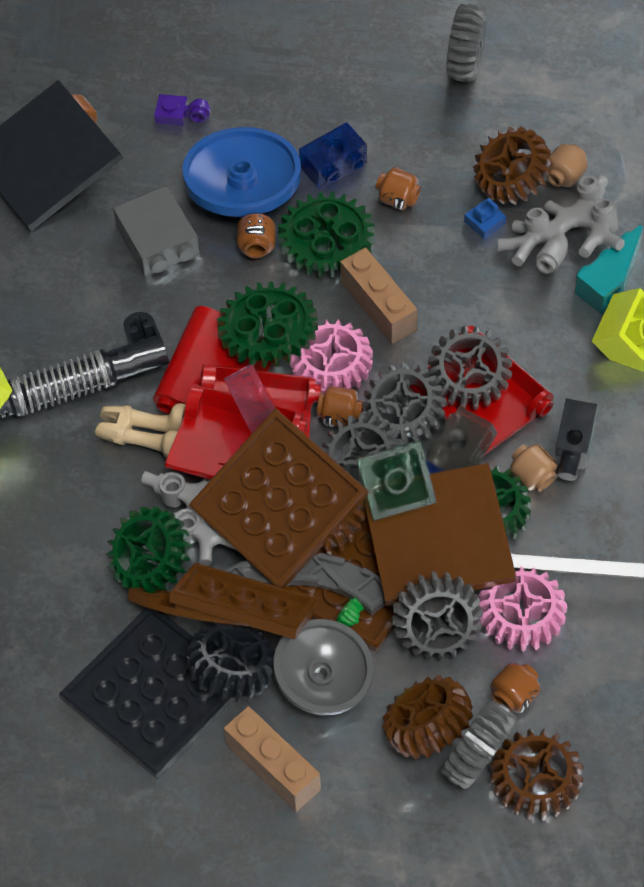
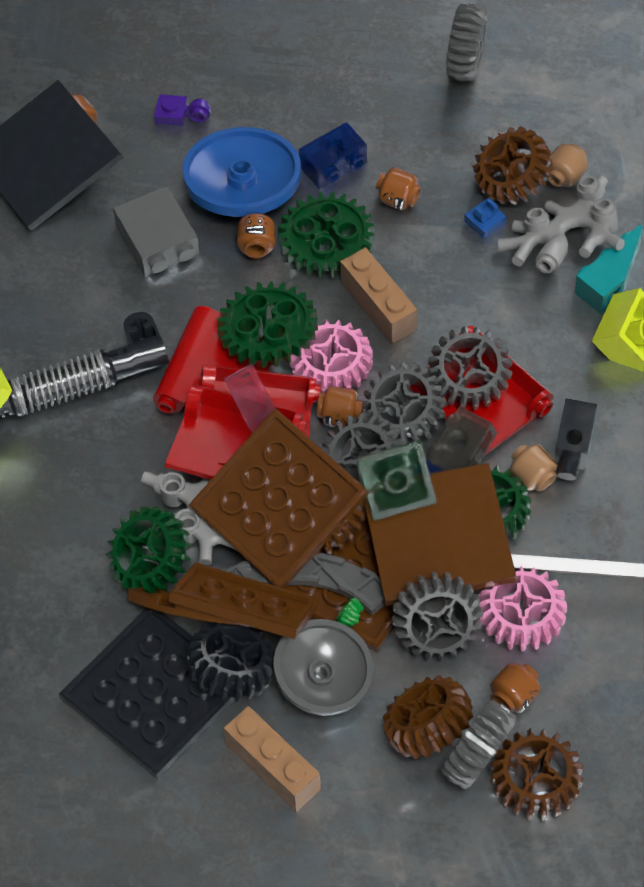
(122, 419): tan piece -> none

